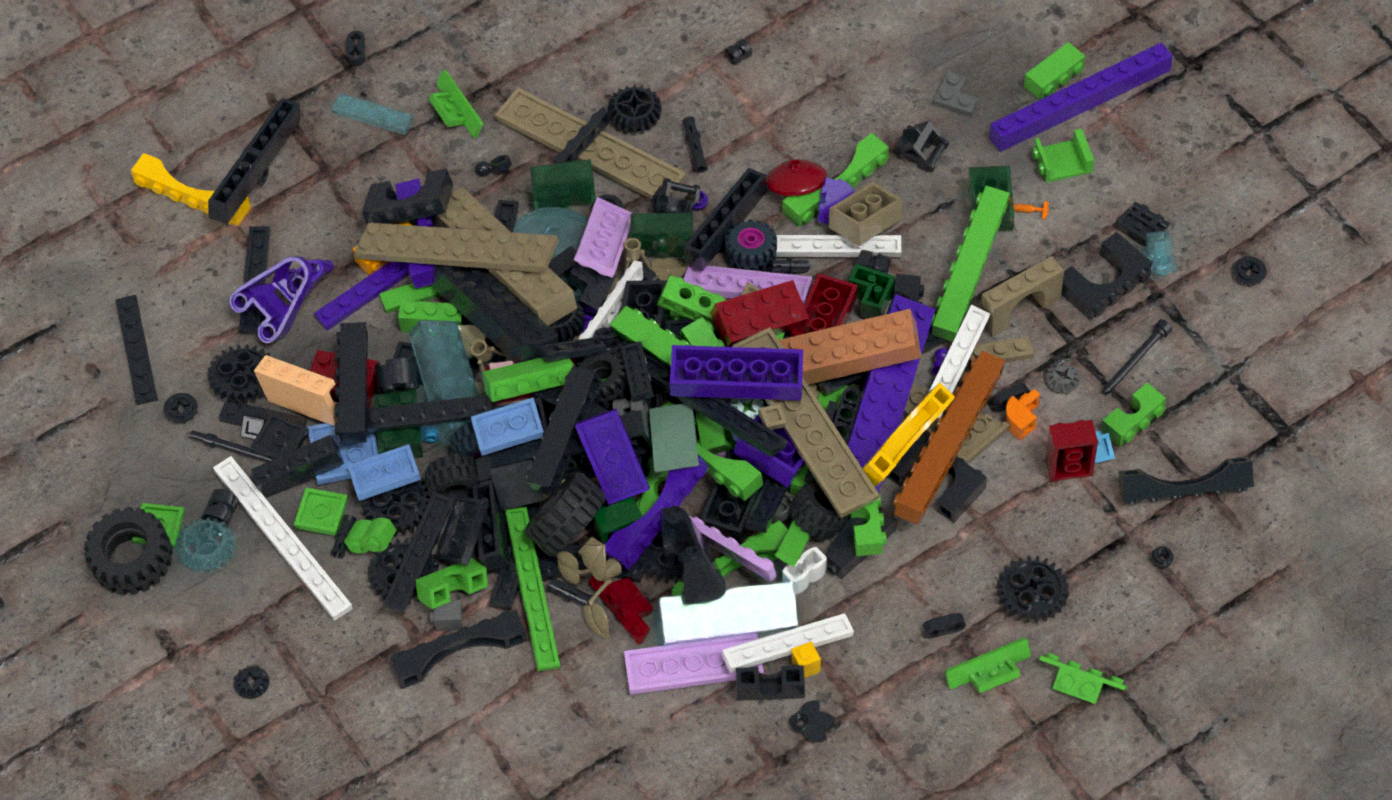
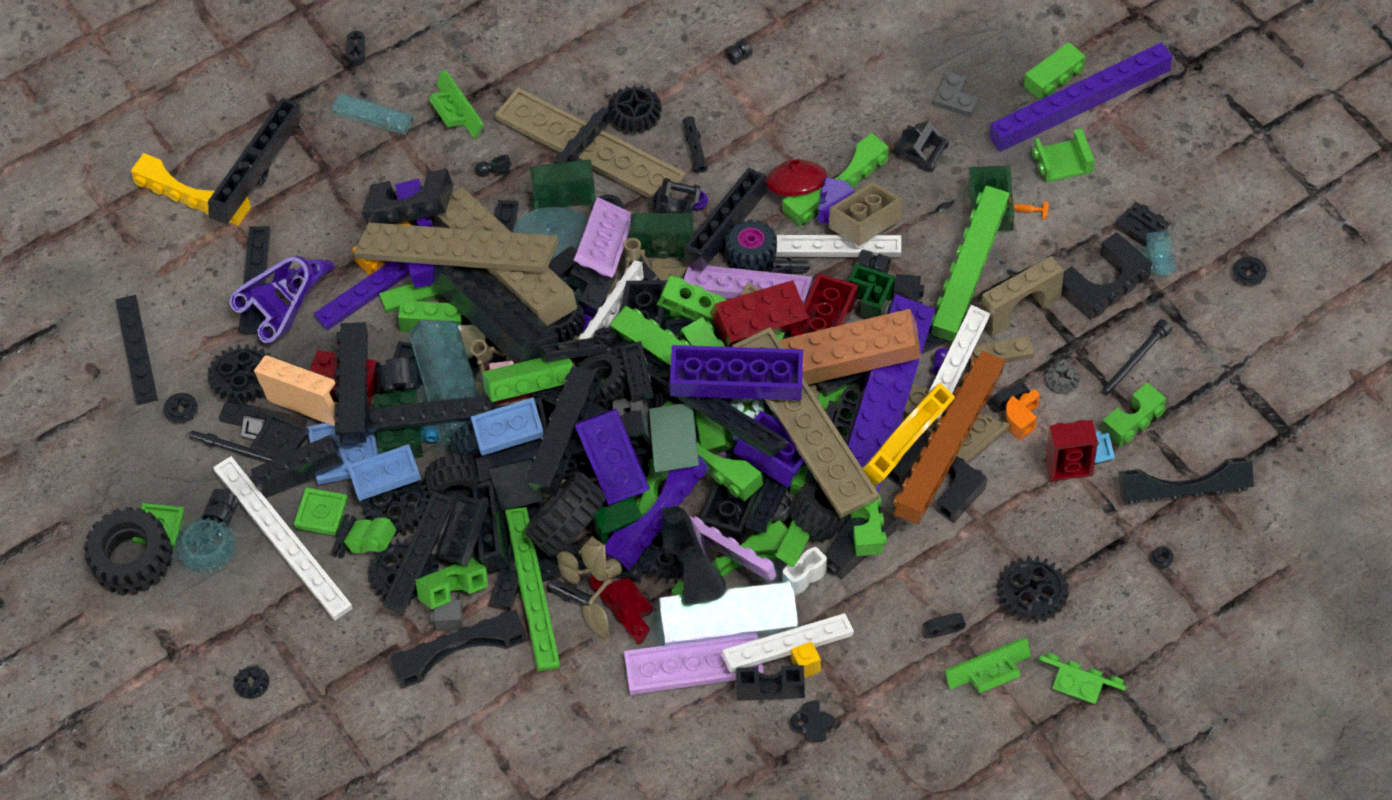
(772, 417): dark tan tile -> none

